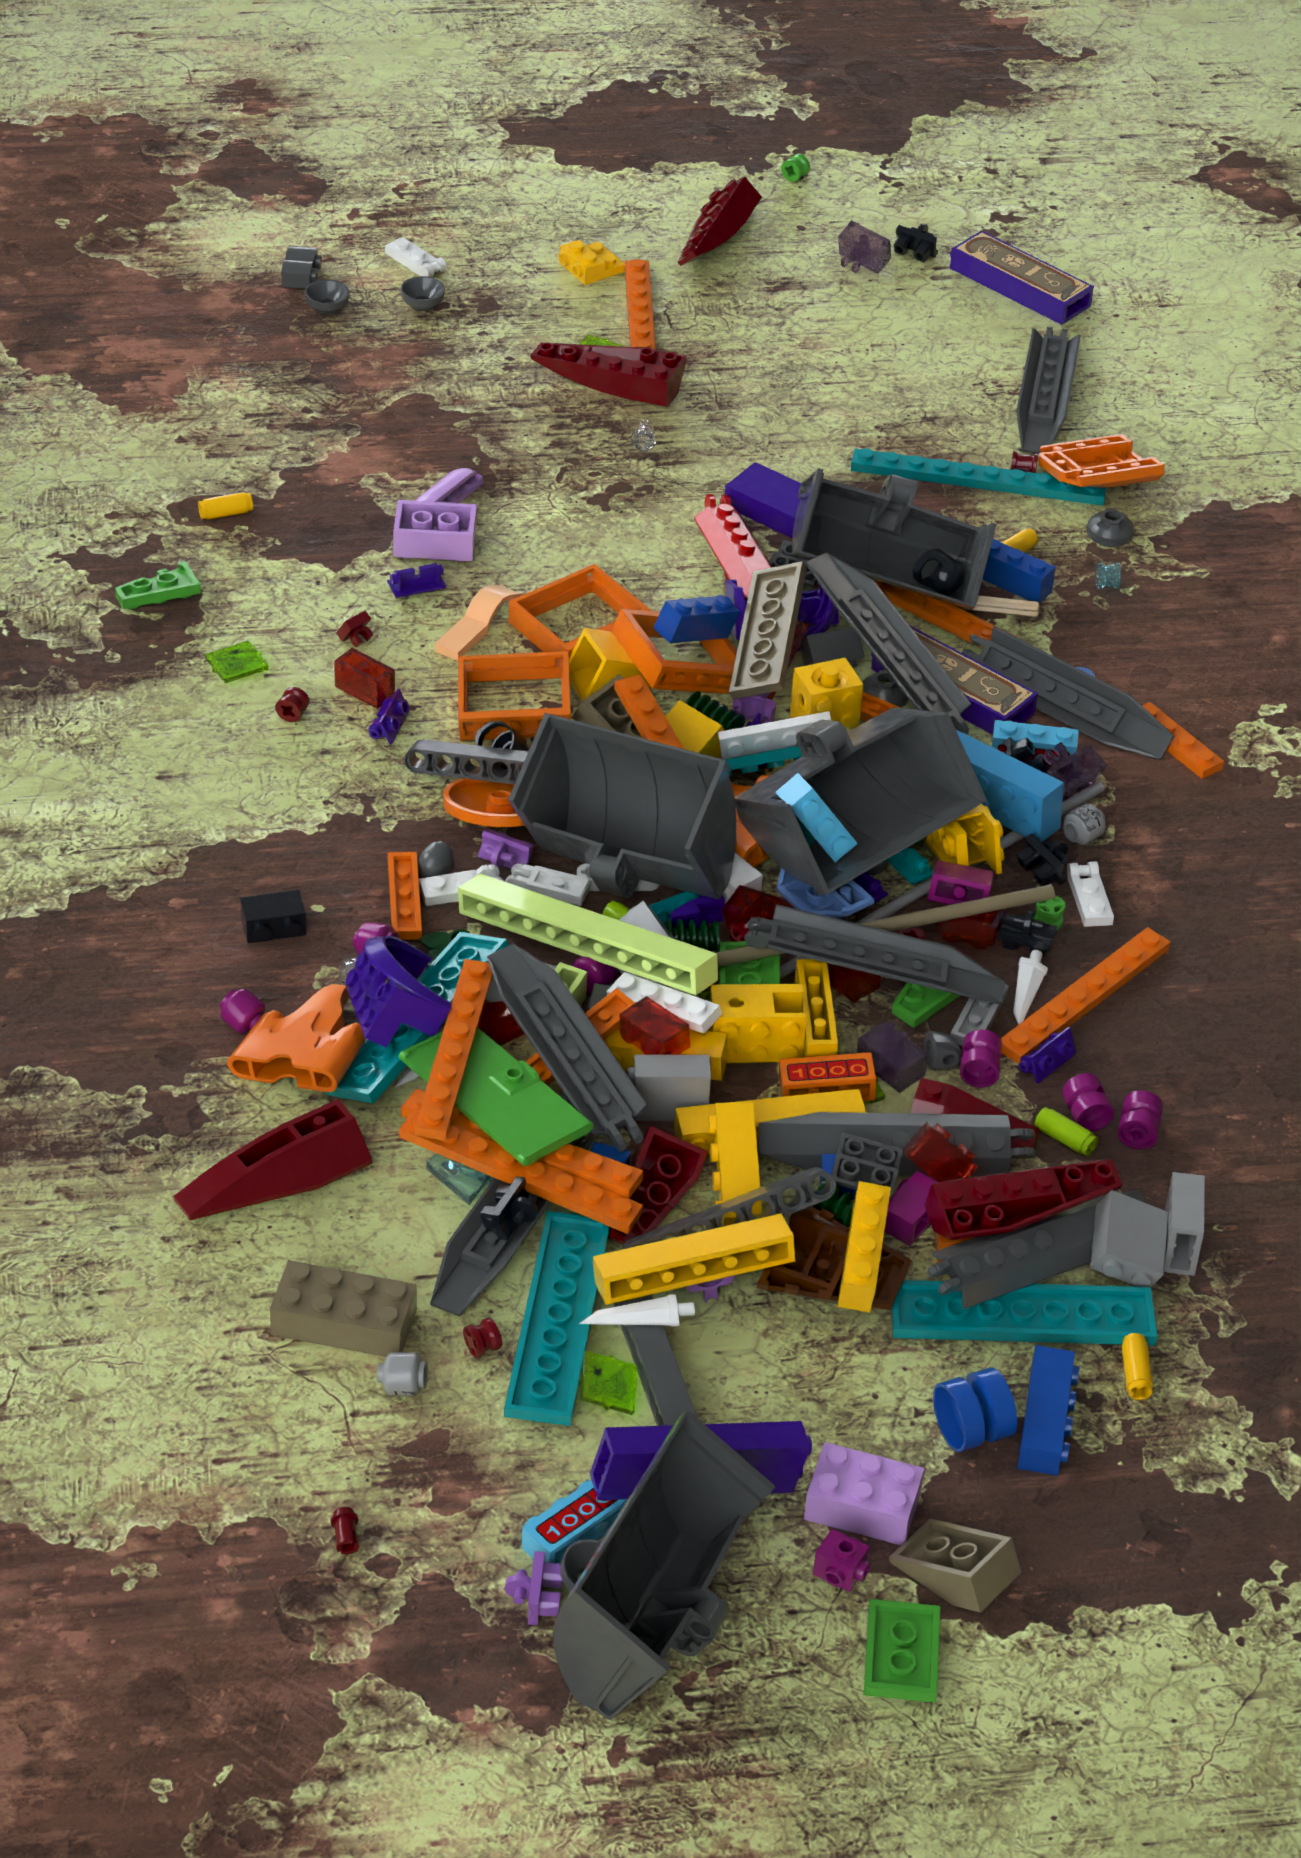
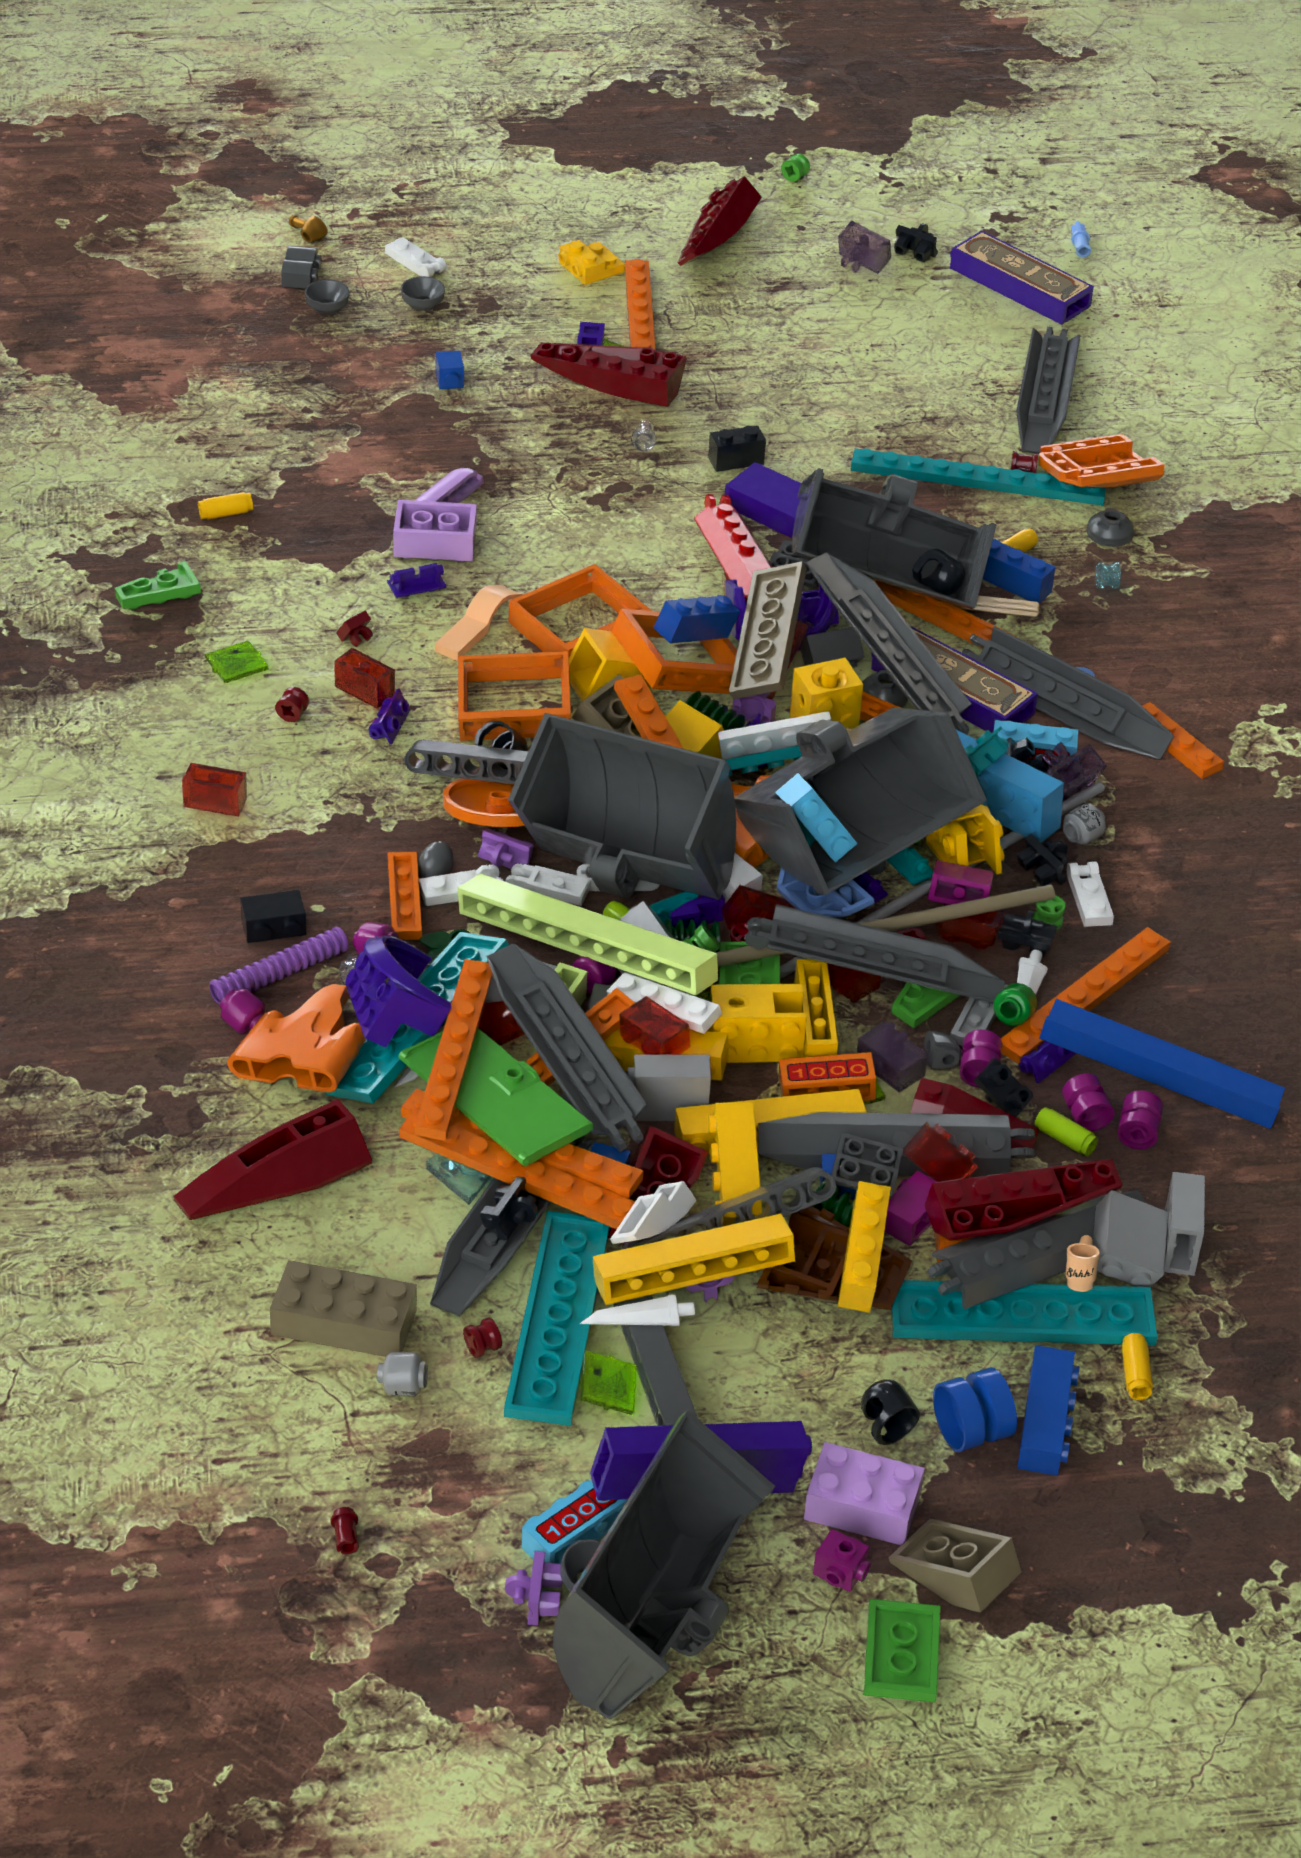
(214, 789): none -> clear red brick
(281, 964): none -> medium lavender piece
(312, 229): none -> pearl gold bar
(449, 369): none -> blue brick
(591, 333): none -> dark purple slope
(655, 1213): none -> white slope
(703, 939): none -> bright green wheel
(736, 448): none -> black brick
(889, 1407): none -> black helmet
(988, 745): none -> teal hinge
(1003, 1088): none -> black hips
(1015, 1004): none -> green head
(1080, 239): none -> light blue axle
(1082, 1264): none -> light nougat piece
(1162, 1063): none -> blue tile

